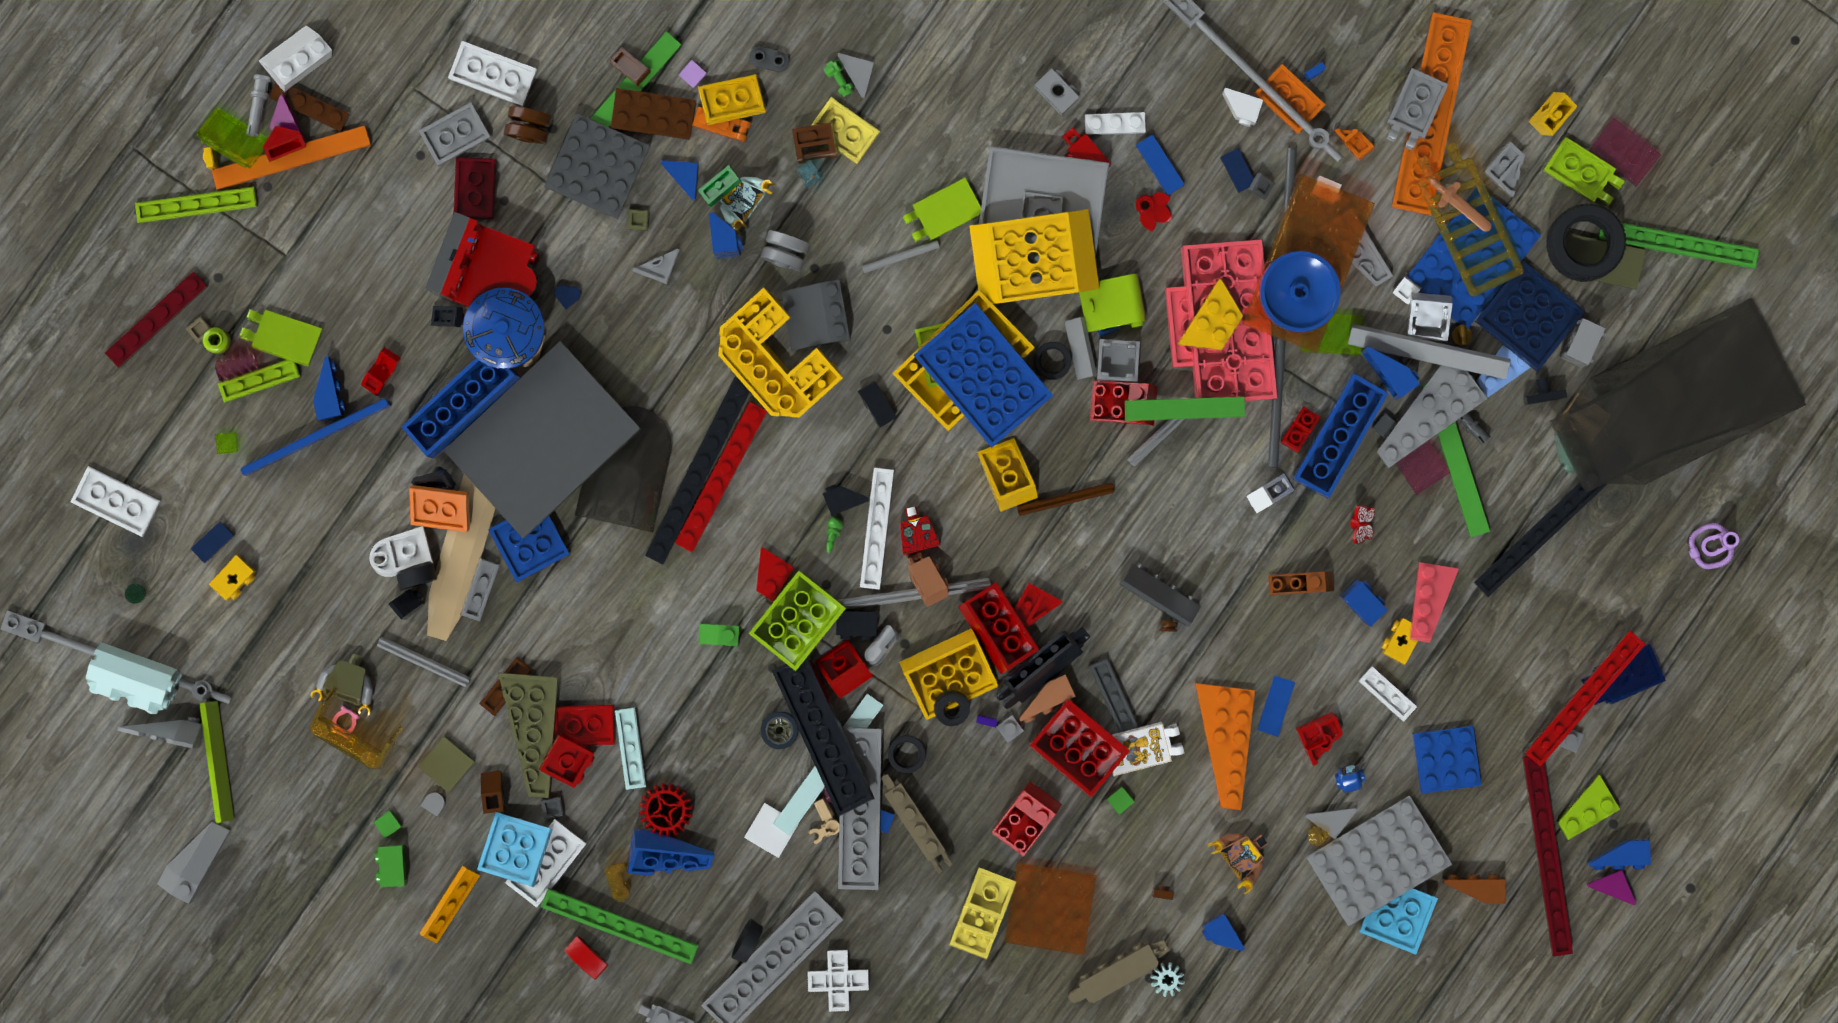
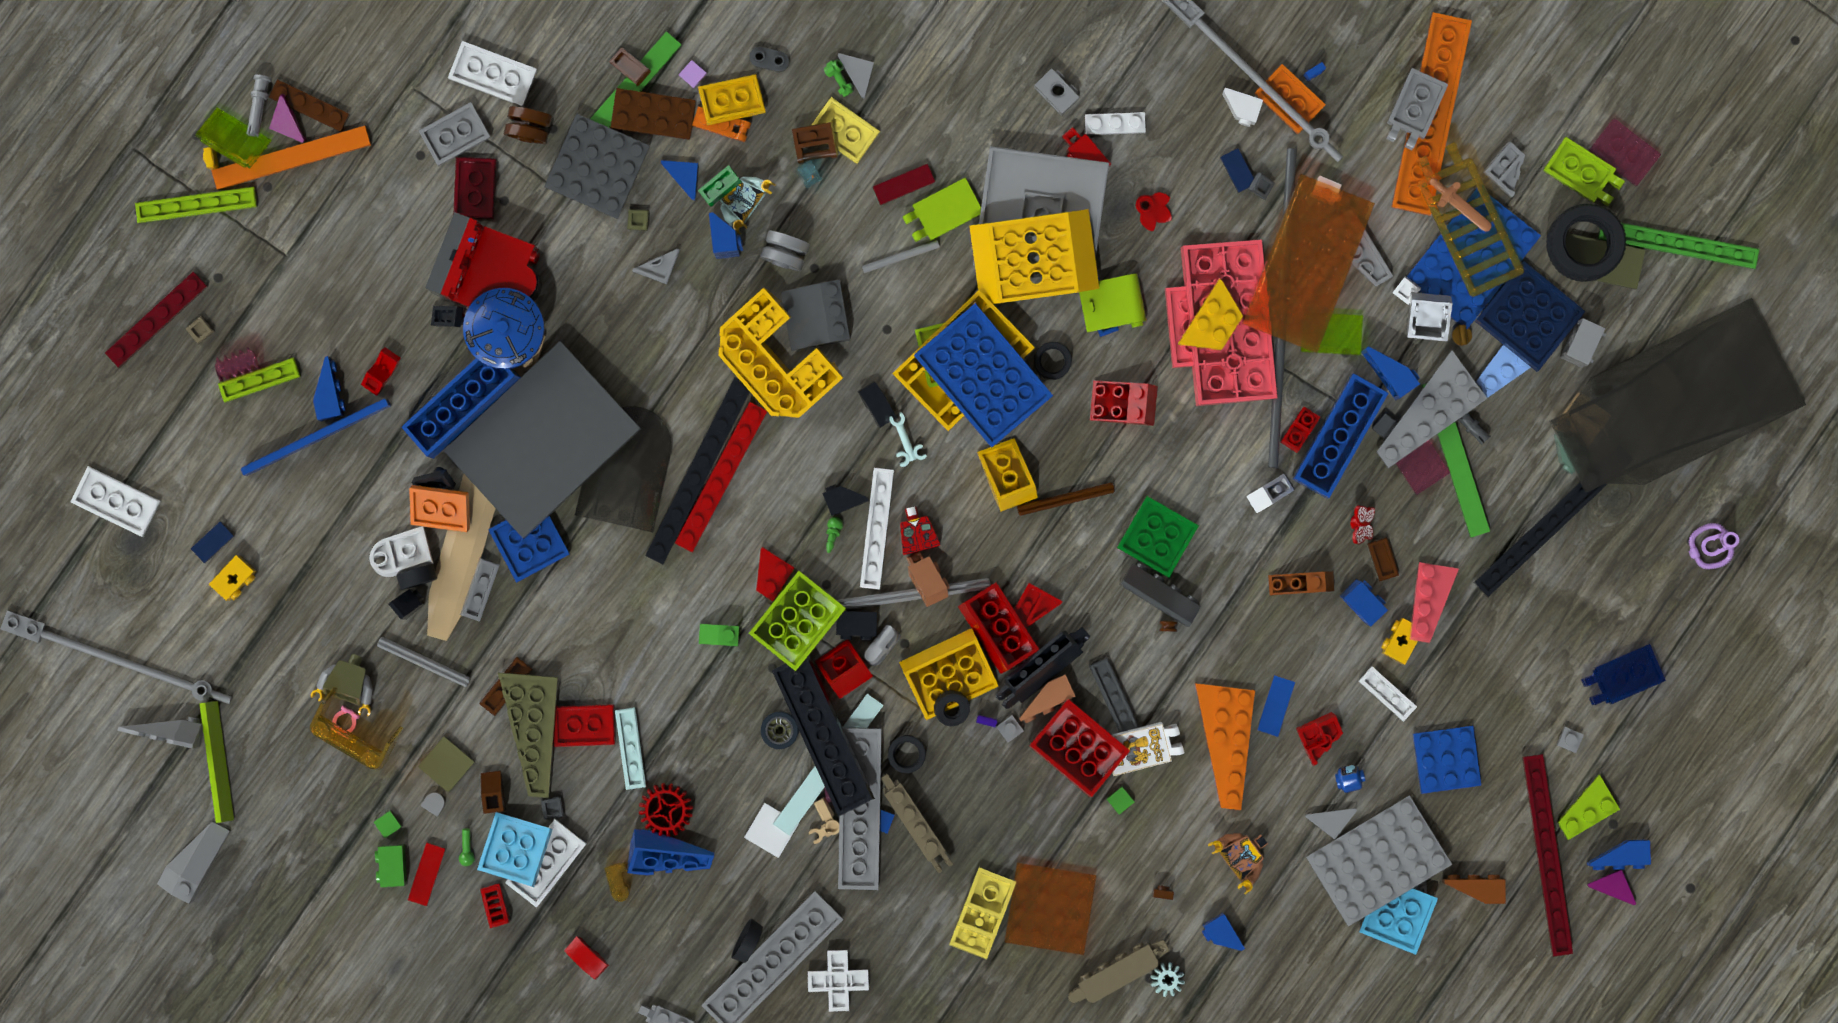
(128, 675): light aqua brick -> none
(135, 593): clear green tile -> none
(211, 336): lime head -> none
(226, 443): clear neon green tile -> none
(282, 142): red slope -> none
(283, 336): lime tile -> none
(296, 57): white slope -> none
(426, 874): none -> red tile
(449, 904): light orange plate -> none
(466, 857): none -> bright green bar
(506, 919): none -> red slope
(567, 296): dark blue tile -> none
(567, 761): red plate -> none
(619, 926): bright green tile -> none
(903, 184): none -> dark red tile
(910, 453): none -> light aqua bar
(1026, 818): red slope -> none
(1080, 348): light grey tile -> none
(1118, 361): light grey container -> none
(1153, 441): light grey axle -> none
(1157, 536): none -> green plate
(1160, 165): blue tile -> none
(1184, 408): bright green tile -> none
(1300, 291): blue dish -> none
(1317, 836): clear yellow plate -> none
(1355, 142): orange slope -> none
(1383, 559): none -> reddish brown tile
(1429, 351): light grey tile -> none
(1544, 393): black tile -> none
(1553, 113): yellow brick -> none
(1585, 698): red plate -> none

